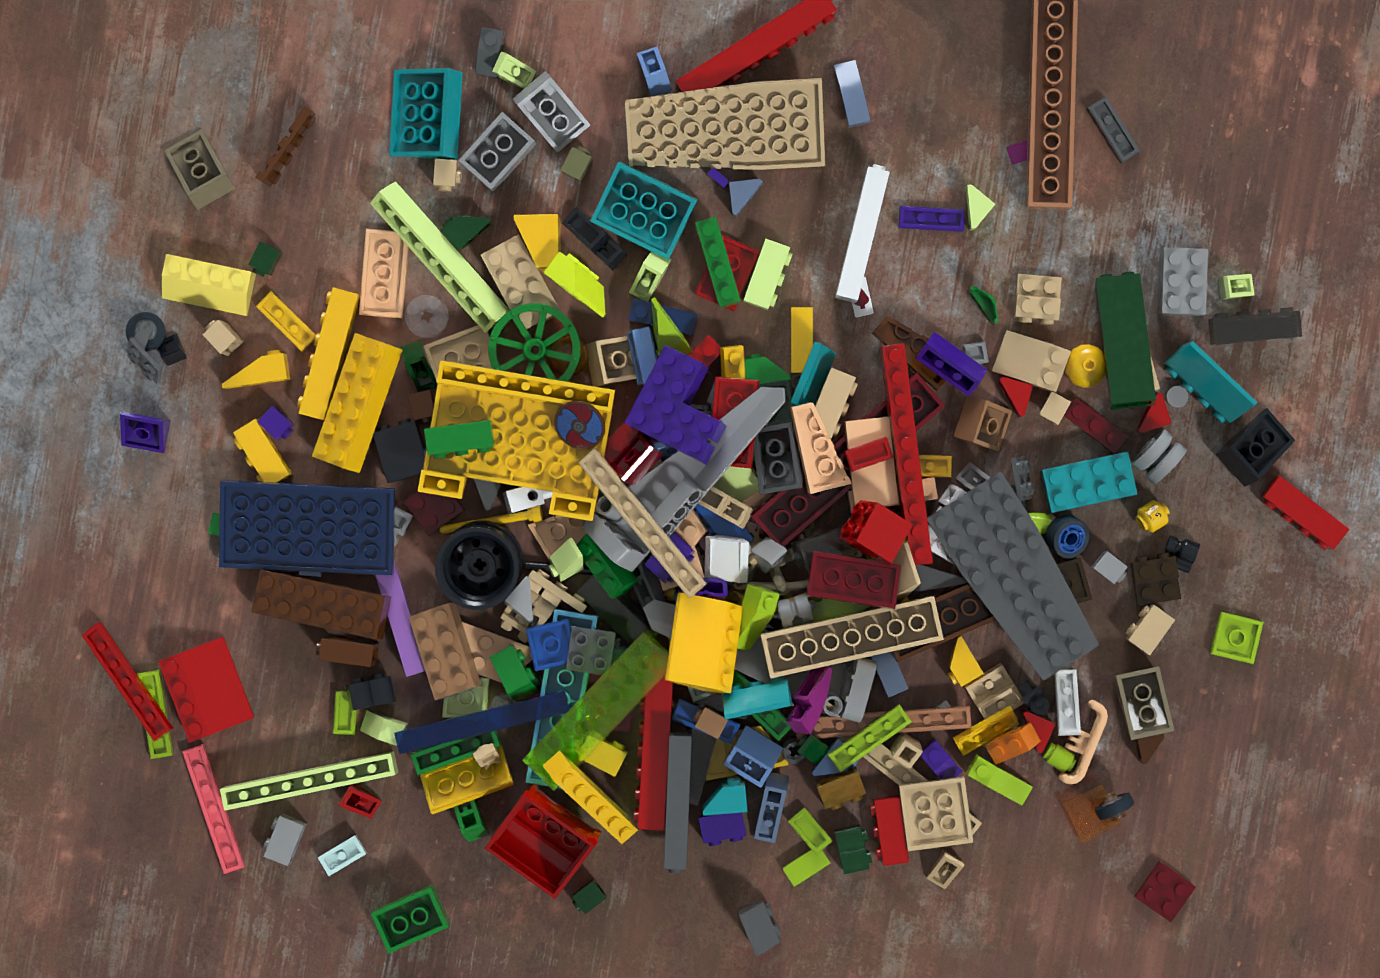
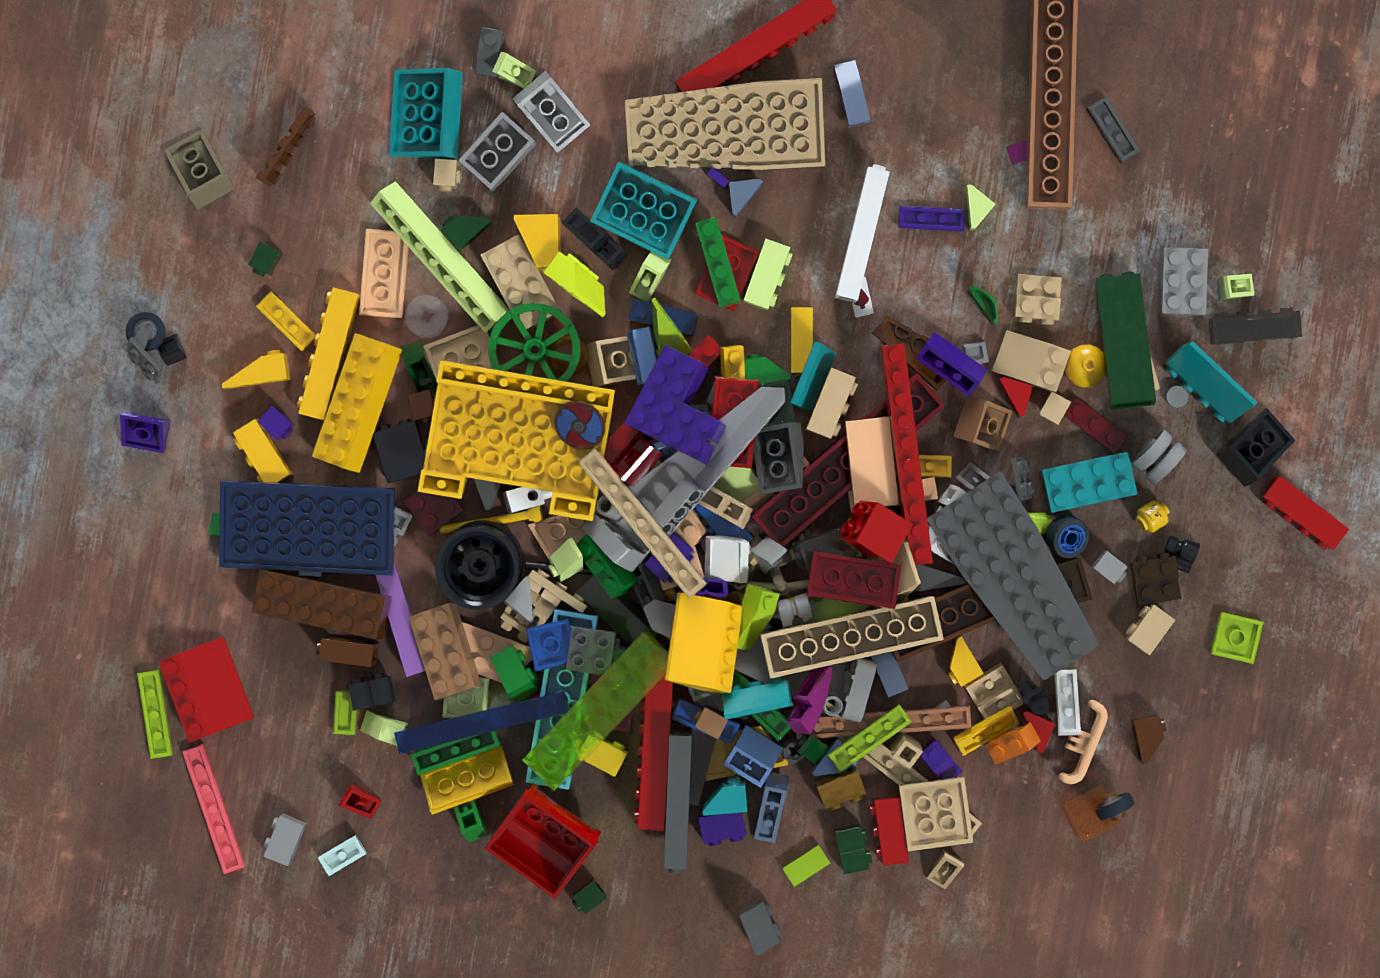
(127, 681): red plate -> none
(207, 285): light yellow slope -> none
(222, 337): tan brick -> none
(309, 780): yellowish green brick -> none
(410, 918): green brick -> none
(459, 439): green brick -> none
(487, 755): tan plate -> none
(577, 163): olive brick -> none
(590, 797): yellow brick -> none
(654, 72): medium blue slope -> none
(810, 831): lime tile -> none
(818, 457): light nougat wing -> none
(868, 454): red tile -> none
(998, 779): lime slope -> none
(1059, 757): lime brick -> none
(1144, 703): dark tan slope -> none
(1154, 416): red slope -> none
(1164, 891): dark red plate -> none

